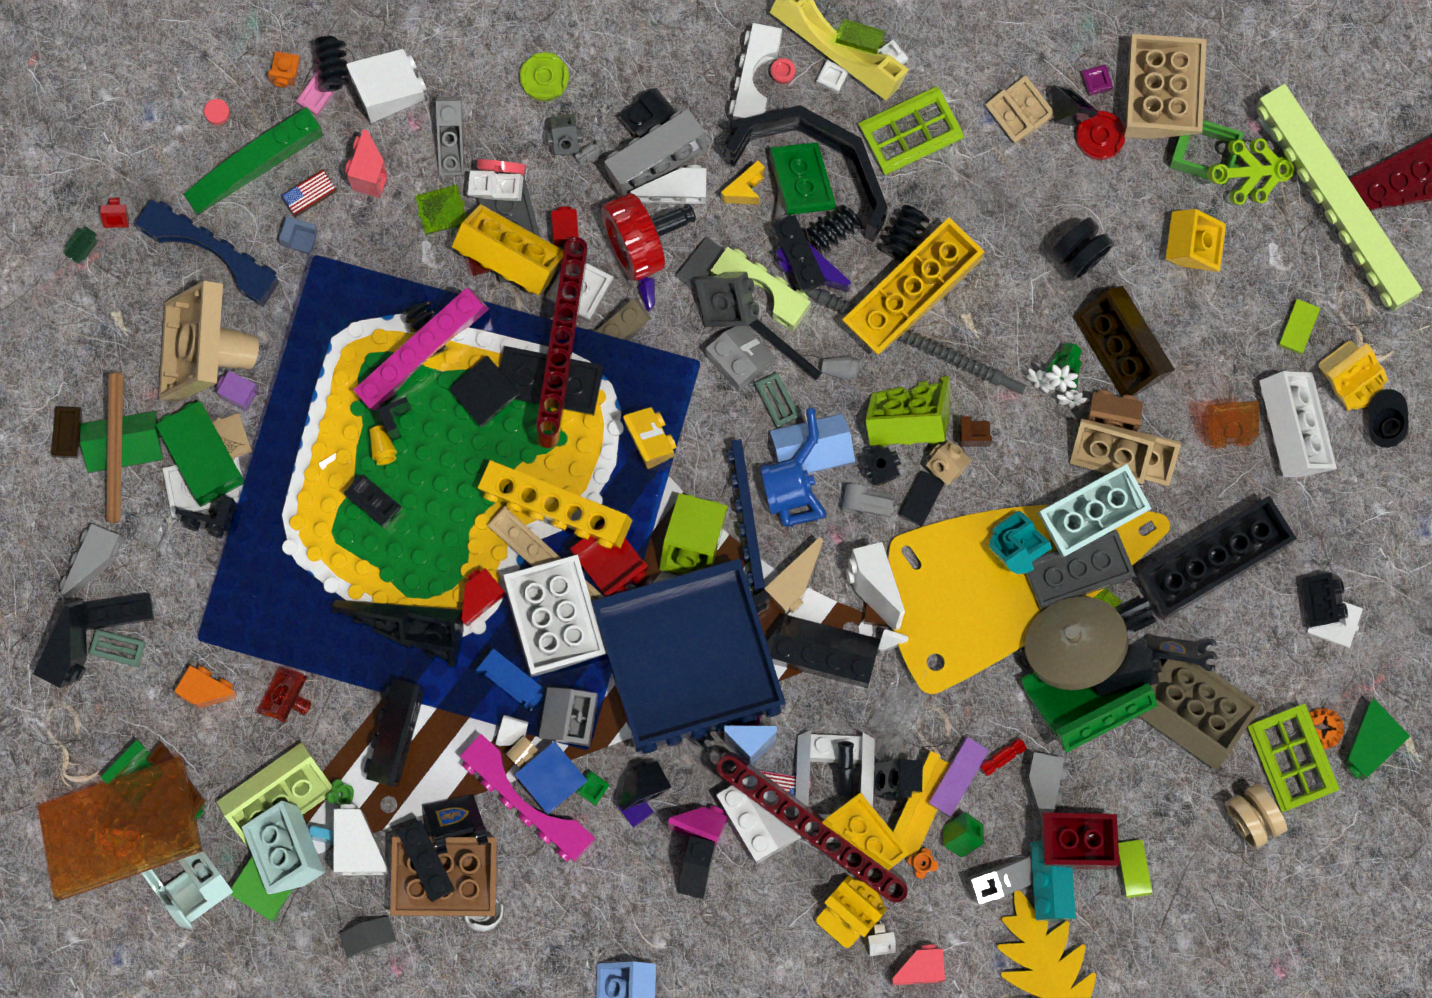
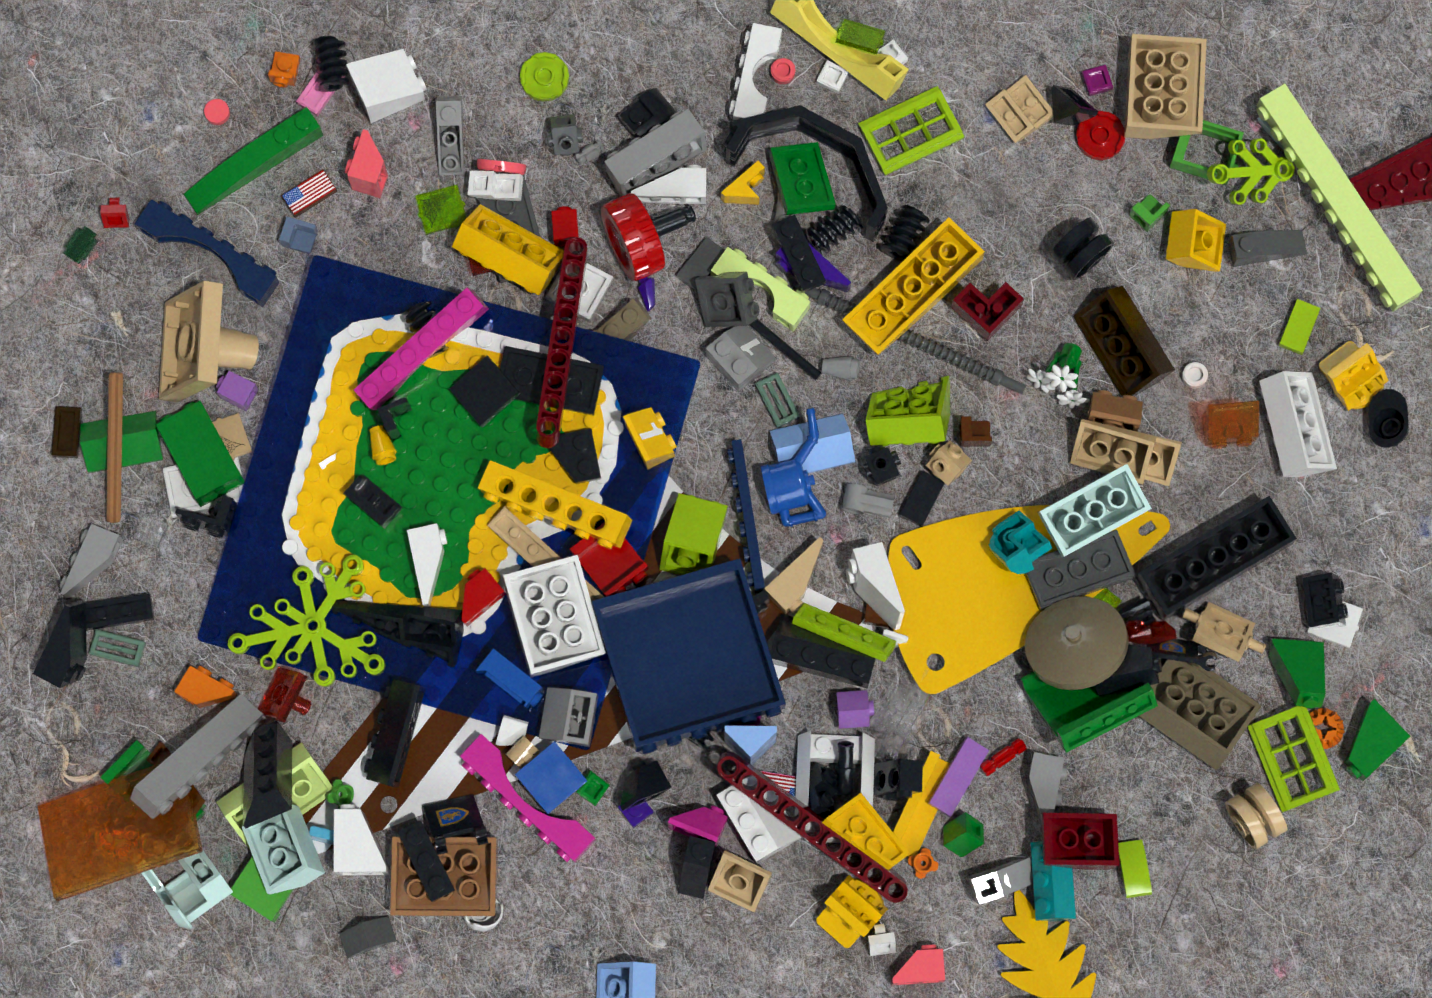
(196, 757): none -> light grey brick
(267, 774): none -> black slope
(348, 648): none -> lime plant
(427, 555): none -> white slope
(578, 455): none -> black wing
(739, 881): none -> tan slope
(822, 789): none -> black slope
(844, 632): none -> lime tile
(854, 709): none -> medium lavender brick
(987, 314): none -> dark red brick
(1148, 212): none -> bright green panel
(1156, 633): none -> clear red slope
(1194, 375): none -> white tile
(1223, 631): none -> tan plate
(1266, 246): none -> dark grey slope
(1300, 669): none -> green slope

